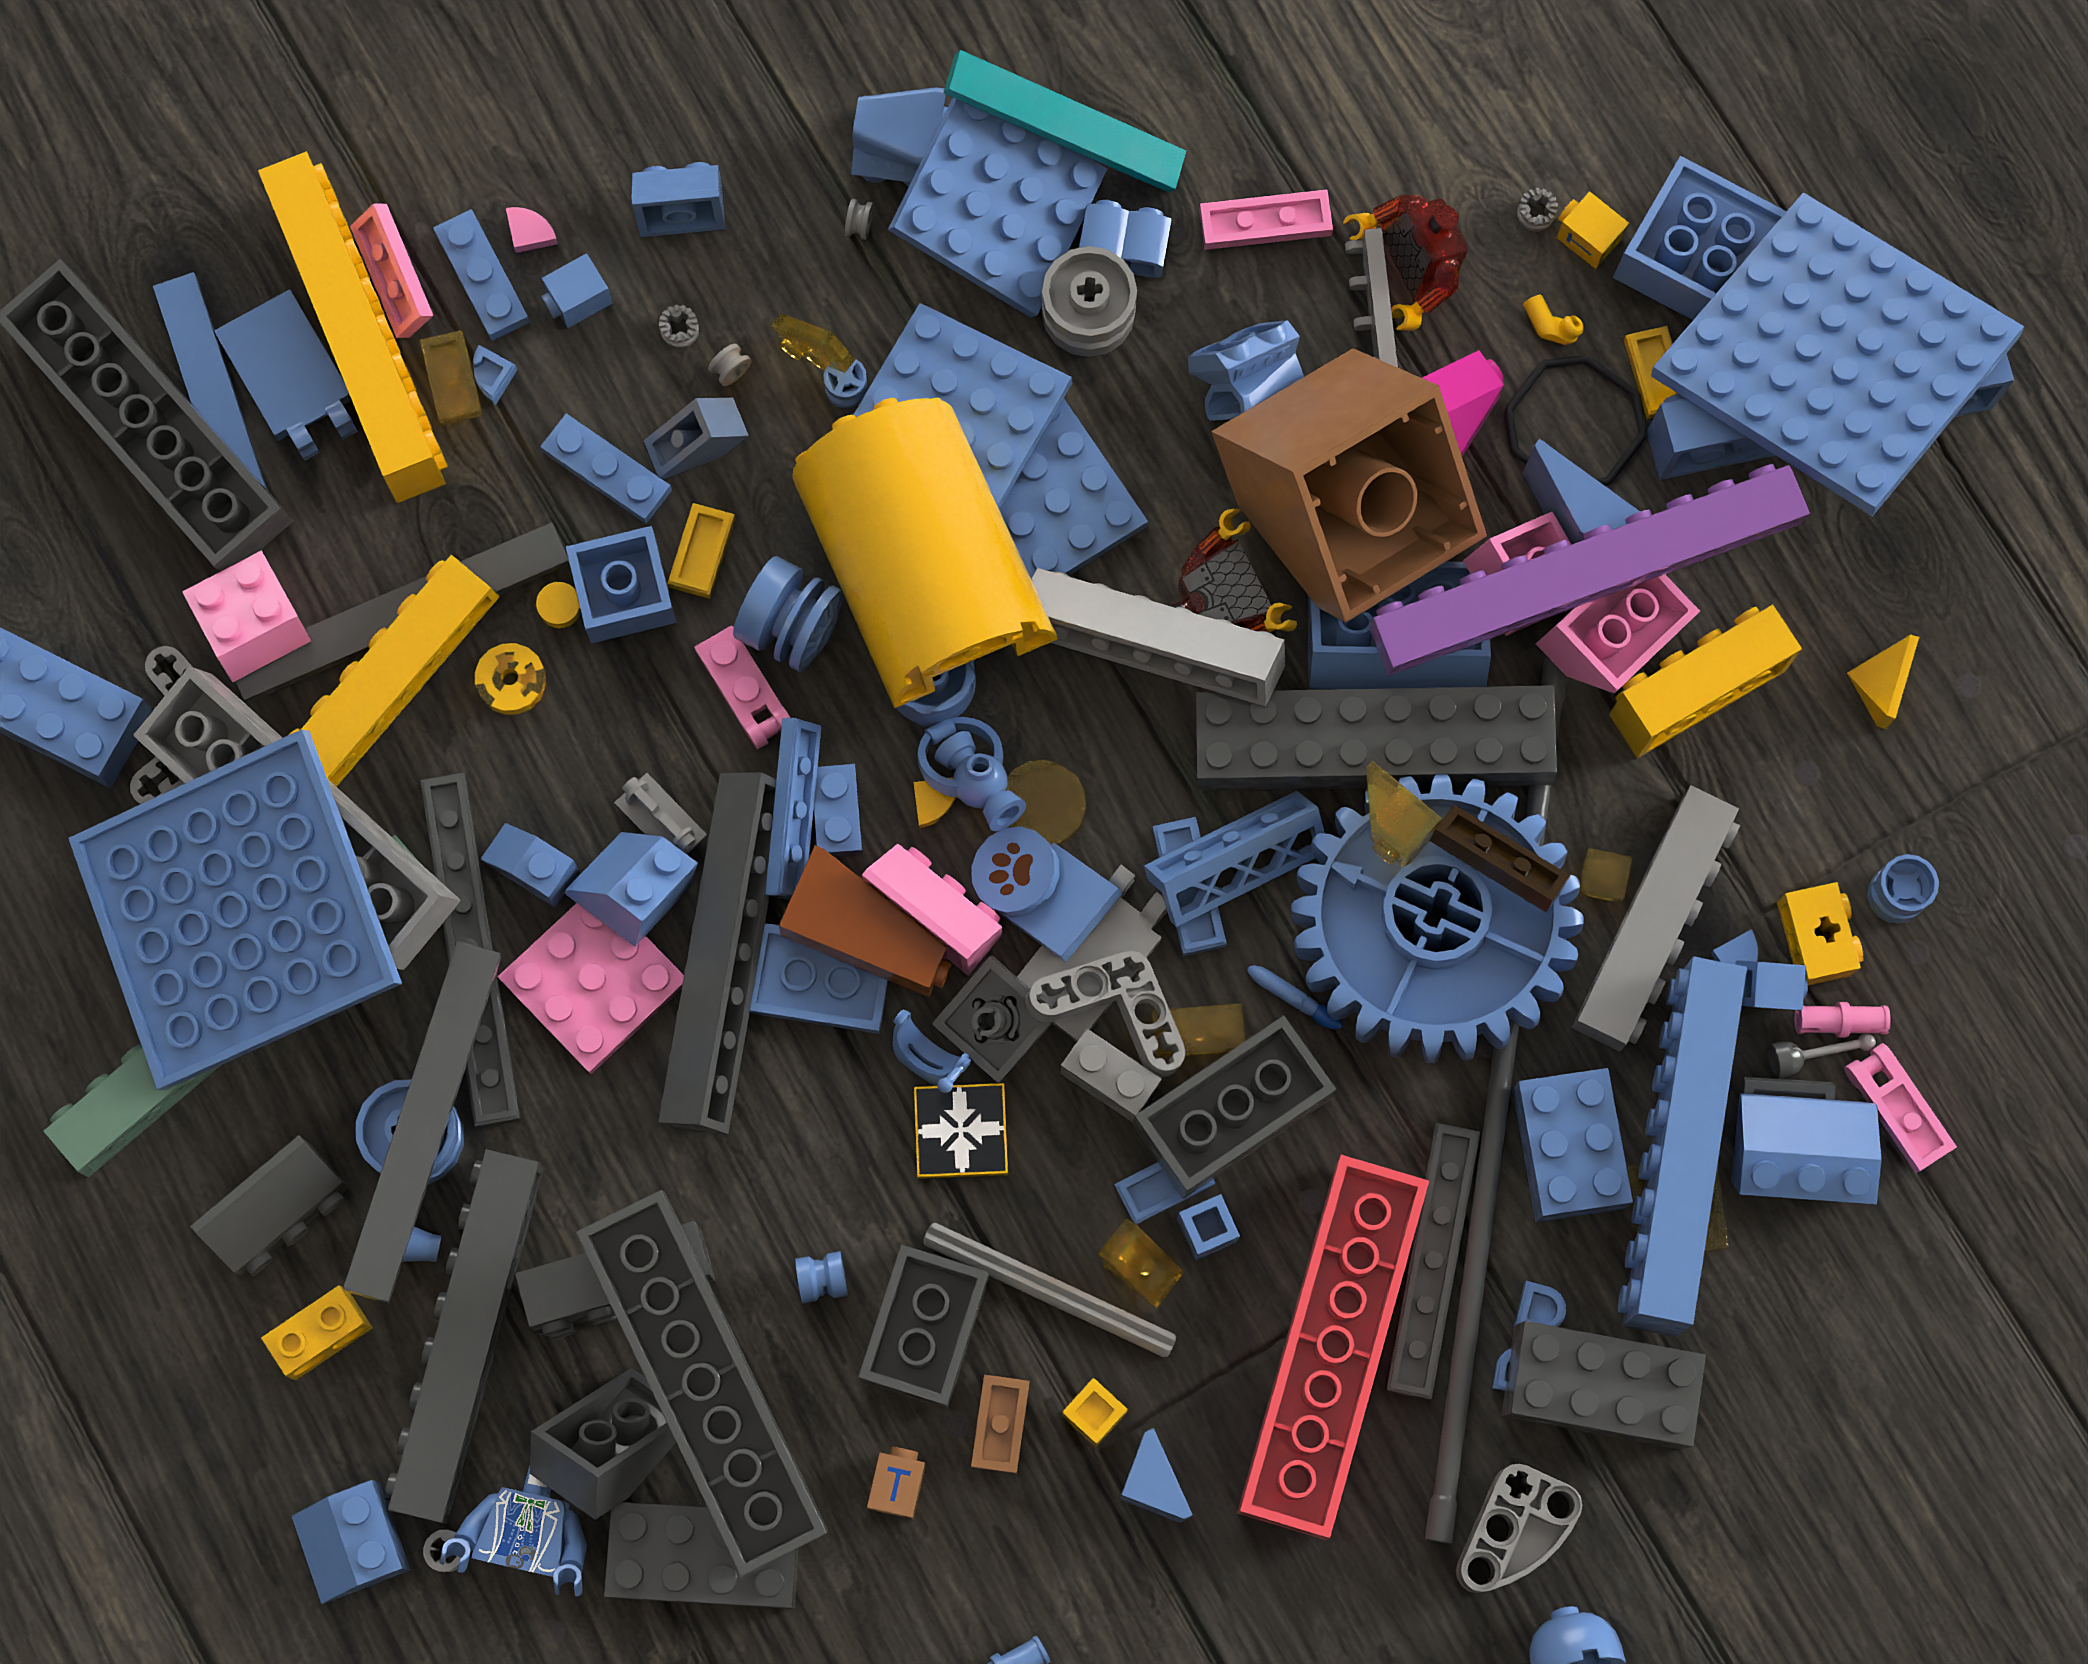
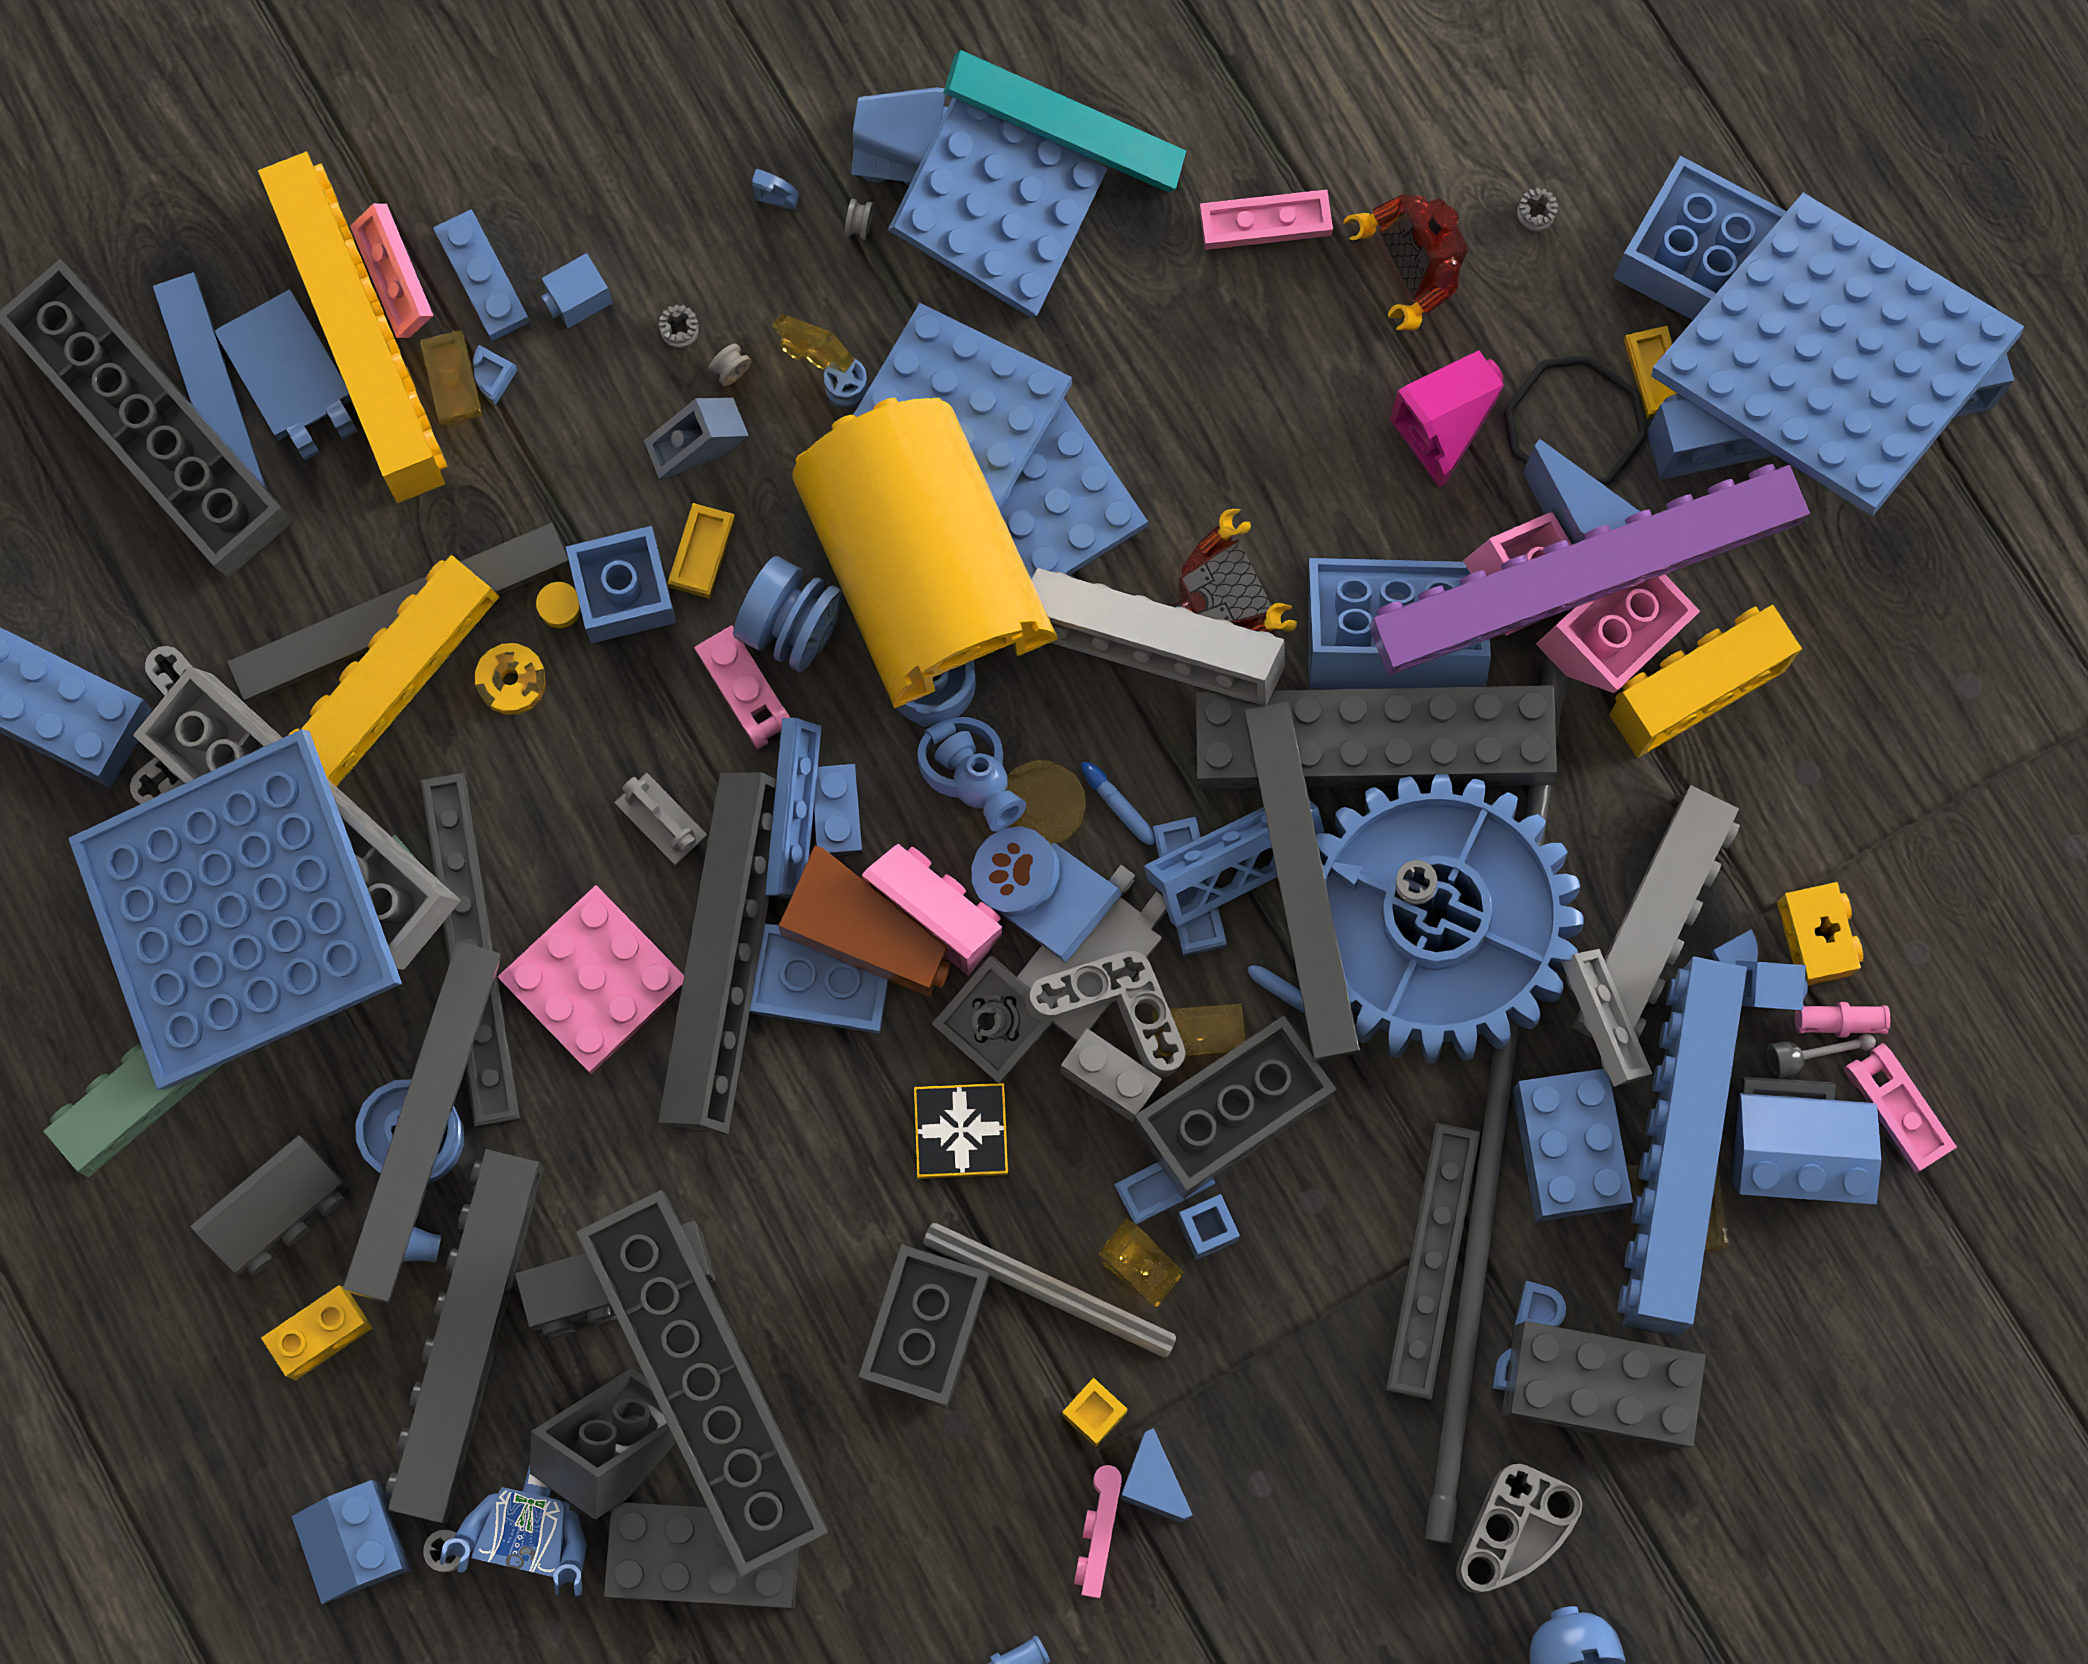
(246, 616): bright pink brick -> none
(529, 230): bright pink tile -> none
(531, 863): medium blue slope -> none
(606, 468): medium blue plate -> none
(634, 883): medium blue slope -> none
(678, 199): medium blue slope -> none
(774, 190): none -> medium blue tile
(821, 1277): medium blue wheel -> none
(897, 1483): medium nougat brick -> none
(930, 804): yellow tile -> none
(948, 1065): medium blue helmet -> none
(1000, 1424): medium nougat plate -> none
(1089, 301): light grey wheel -> none
(1099, 1529): none -> bright pink plate
(1117, 802): none -> medium blue piece
(1133, 235): medium blue brick -> none
(1247, 368): medium blue piece -> none
(1301, 881): none -> dark grey tile
(1333, 1348): coral brick -> none
(1353, 481): medium nougat slope -> none
(1377, 290): light grey hinge -> none
(1397, 818): clear yellow slope -> none
(1429, 878): none -> light grey bush
(1500, 858): dark brown plate -> none
(1549, 327): yellow arm -> none
(1591, 229): yellow brick -> none
(1605, 875): clear yellow plate -> none
(1606, 1017): none -> light grey plate
(1883, 680): yellow slope -> none
(1902, 889): medium blue wheel -> none

